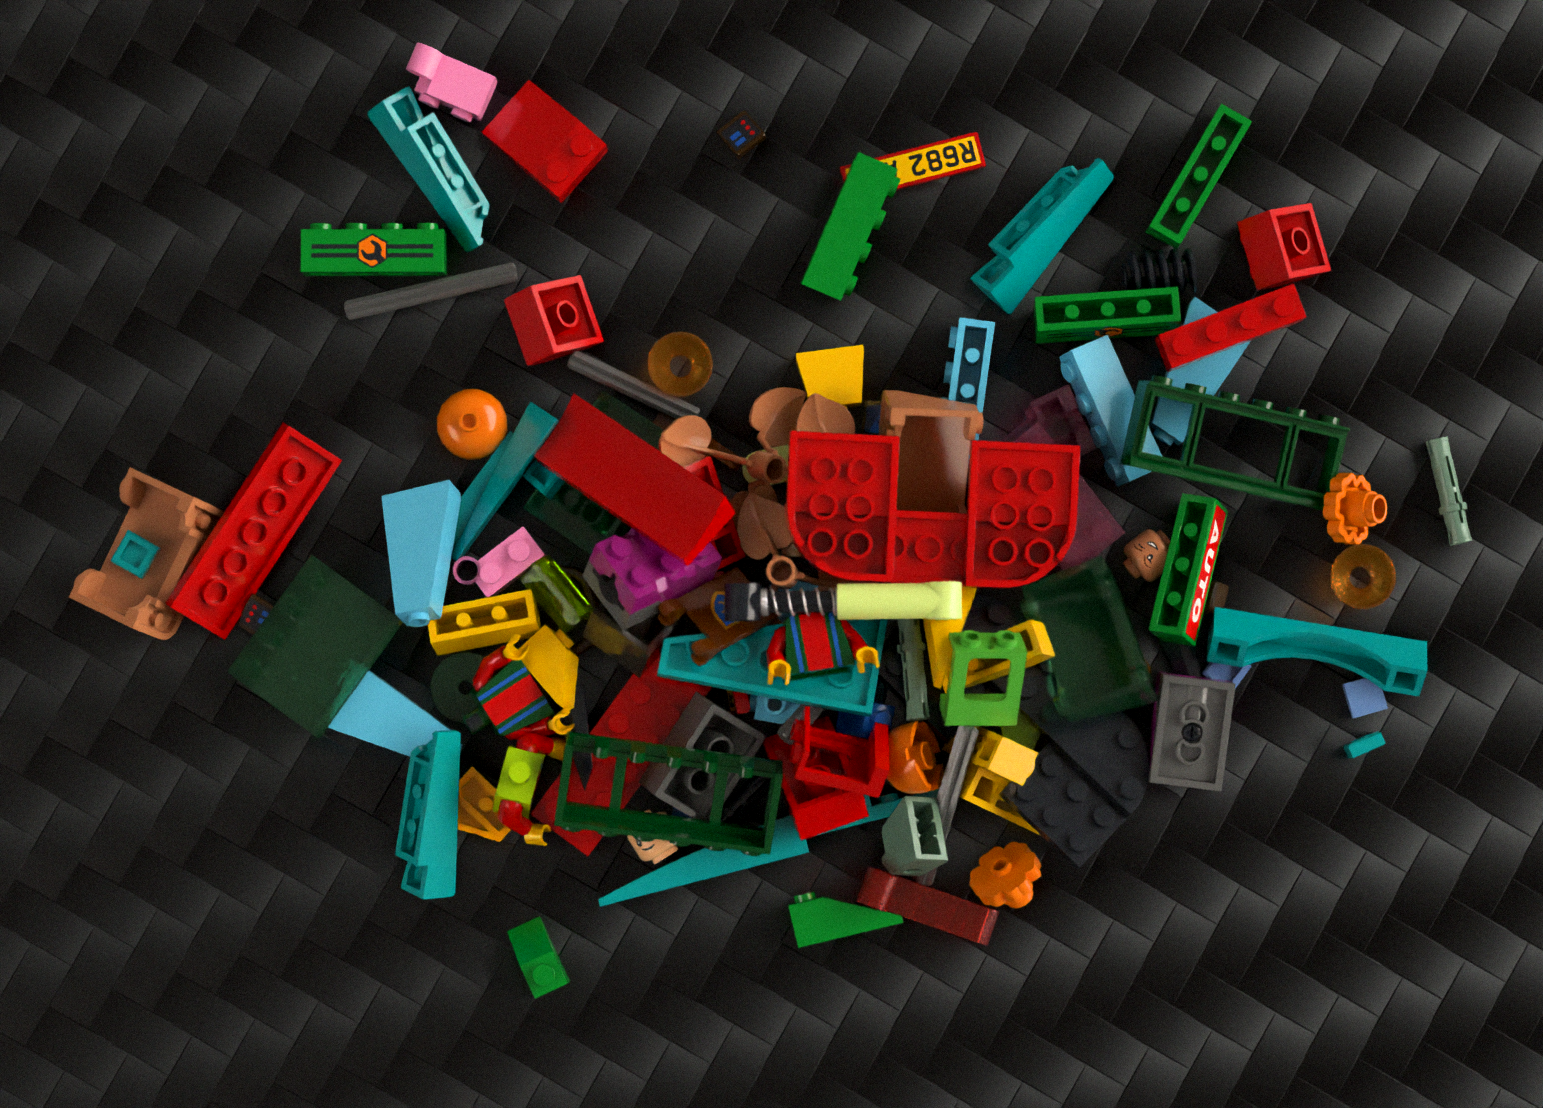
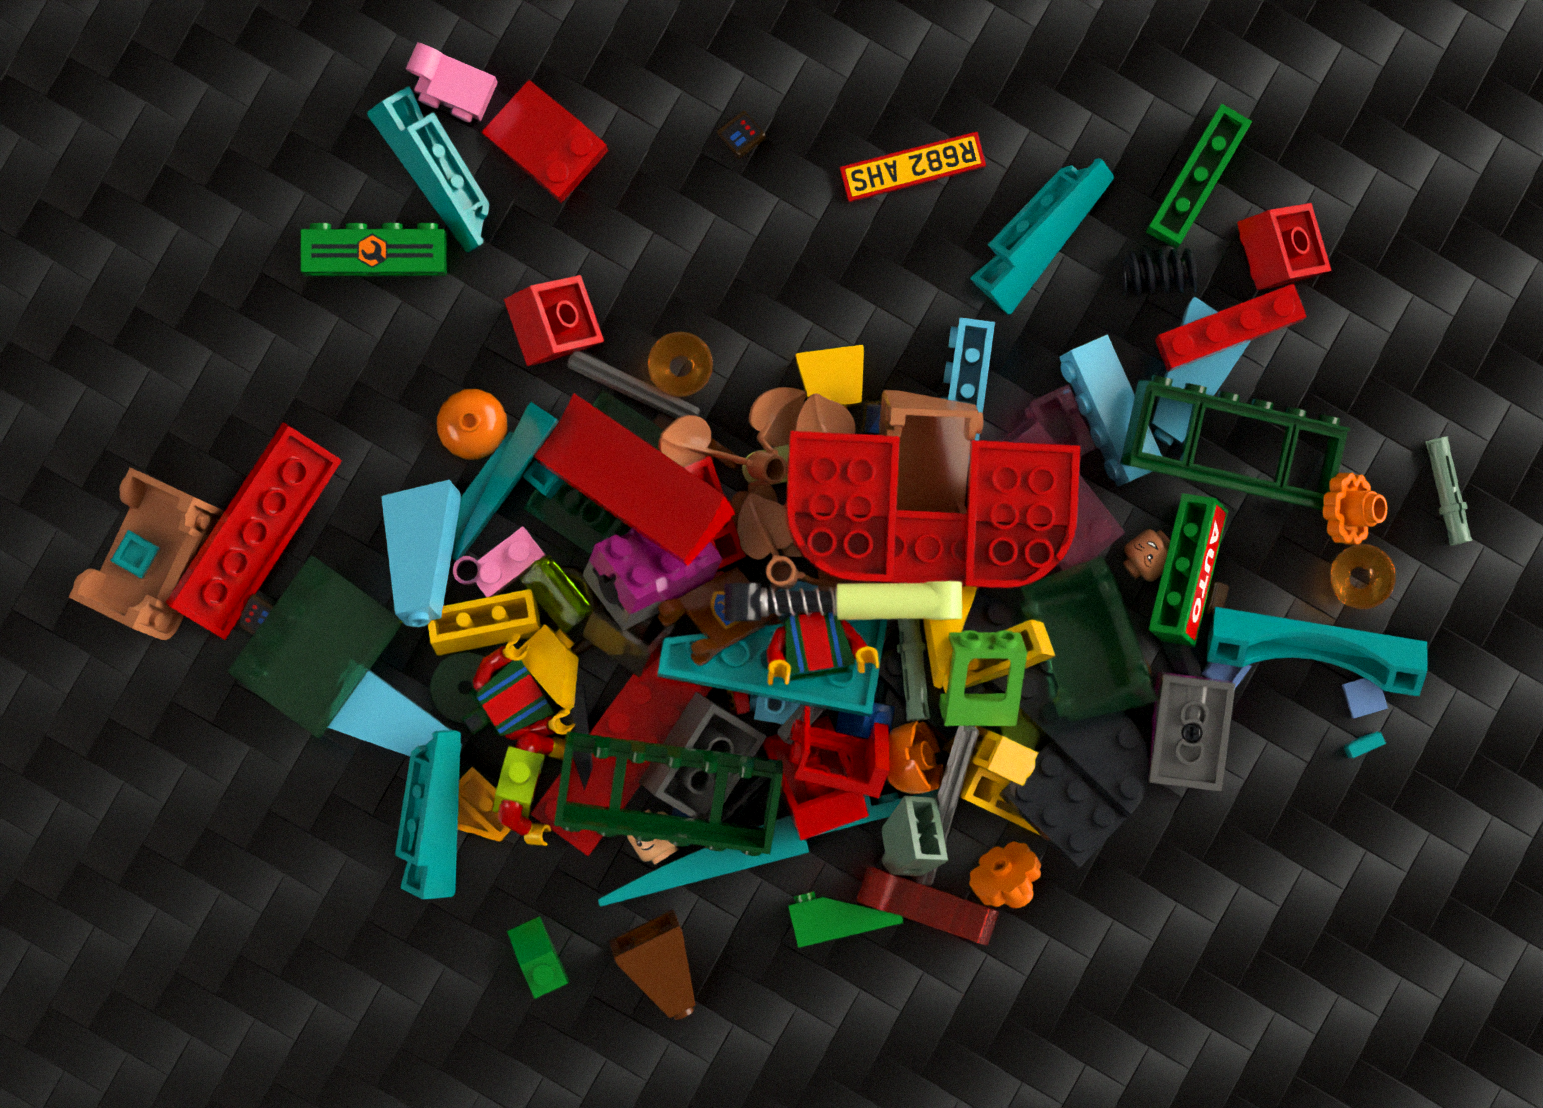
(430, 291): dark grey axle -> none
(658, 963): none -> reddish brown slope
(849, 226): green brick -> none
(1106, 313): green brick -> none

